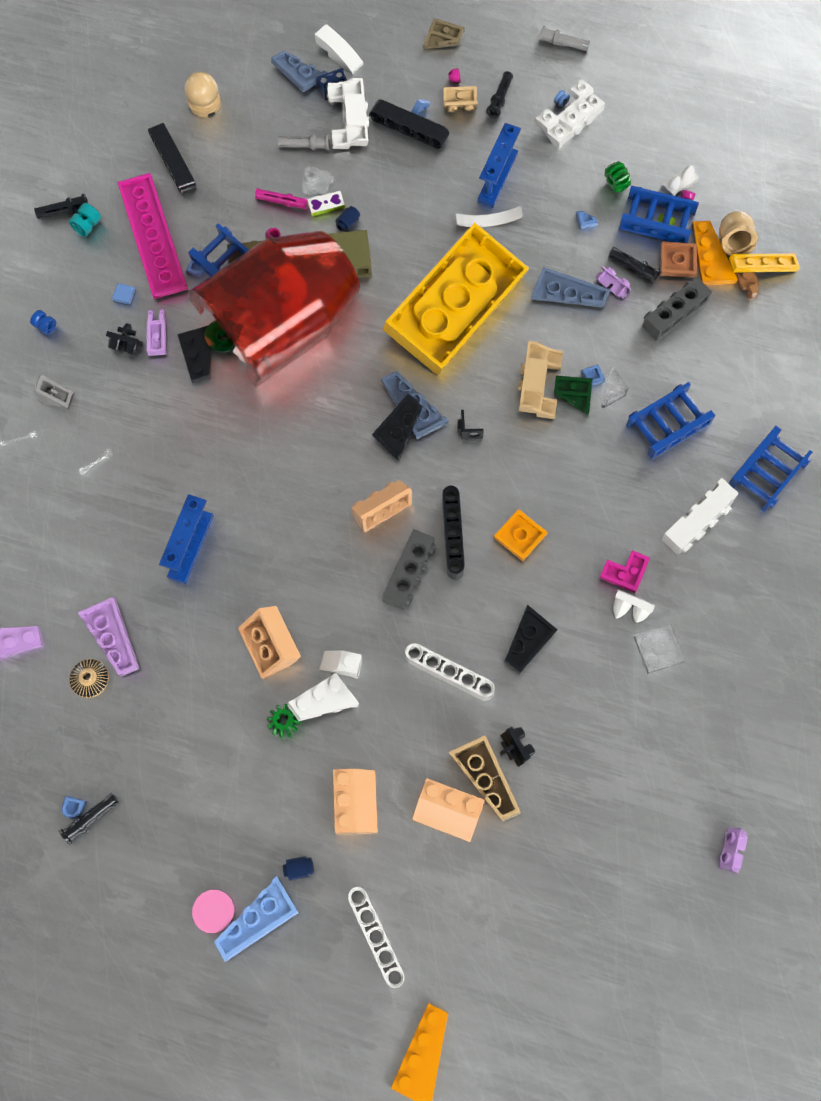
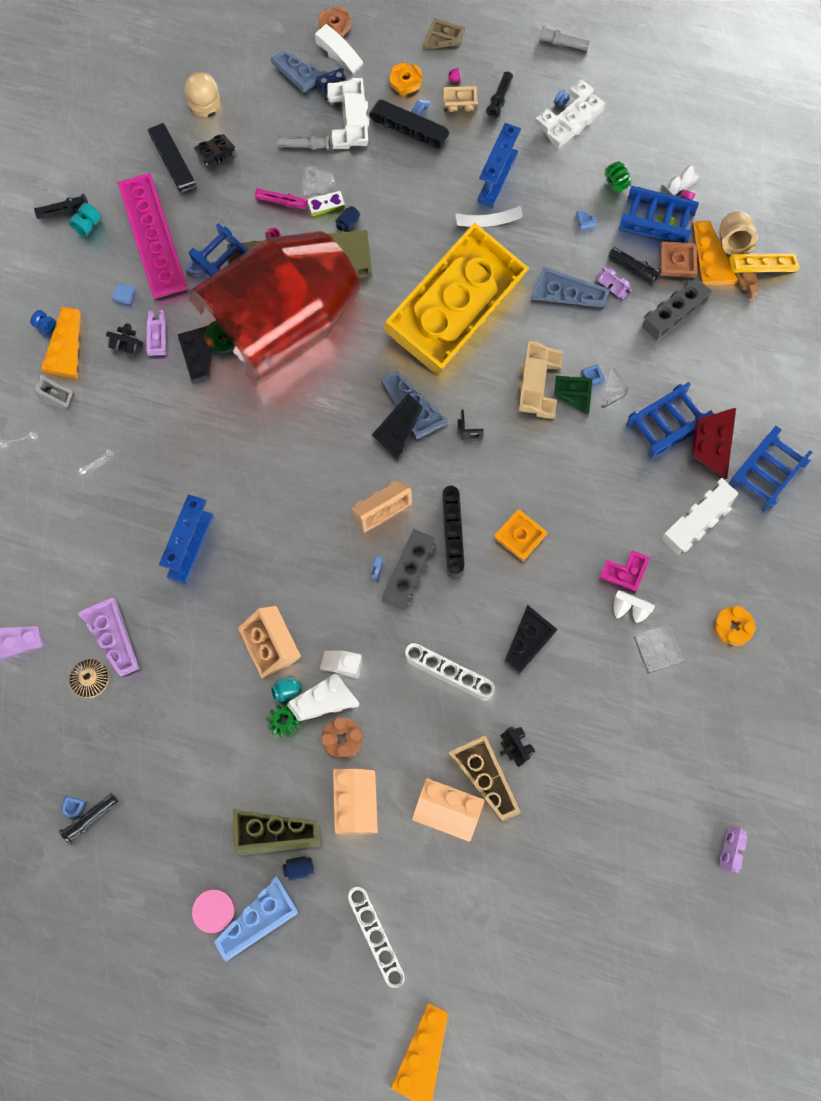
(64, 345): none -> light orange wing
(217, 146): none -> black hinge
(272, 833): none -> olive wedge
(286, 689): none -> teal head
(336, 14): none -> nougat plate
(353, 736): none -> nougat plate
(378, 563): none -> medium blue tile
(407, 86): none -> light orange plate
(714, 441): none -> dark red wing
(732, 636): none -> light orange plate

